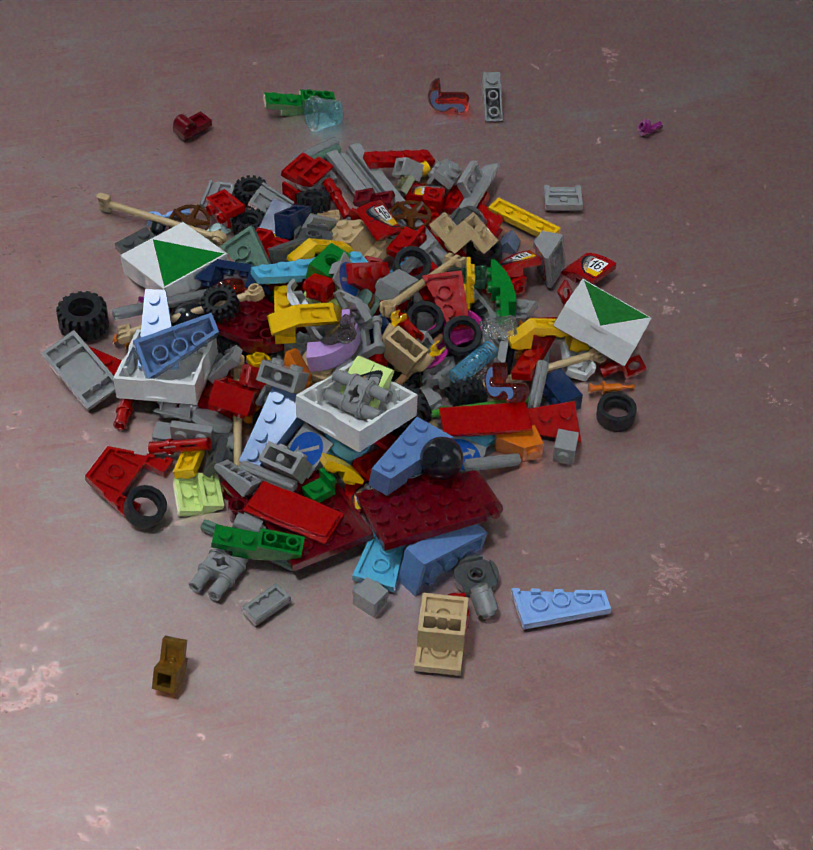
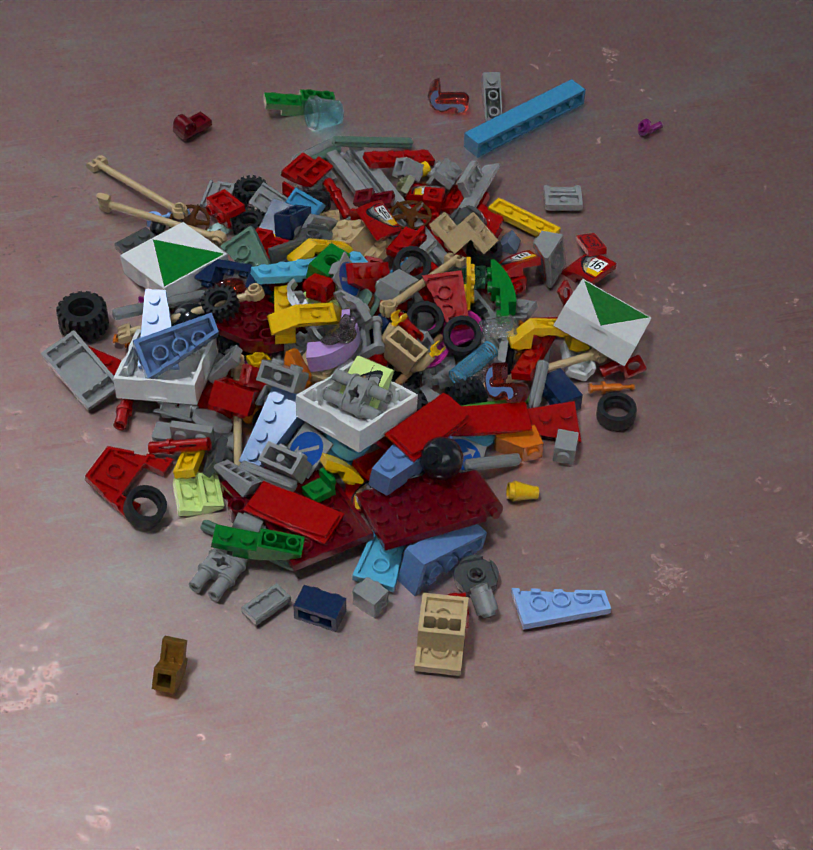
(101, 163): none -> tan hinge
(301, 198): none -> dark azure tile
(319, 608): none -> dark blue brick
(372, 142): none -> sand green axle
(436, 419): none -> red piece
(520, 491): none -> yellow cone
(524, 118): none -> dark azure brick
(591, 244): none -> red tile

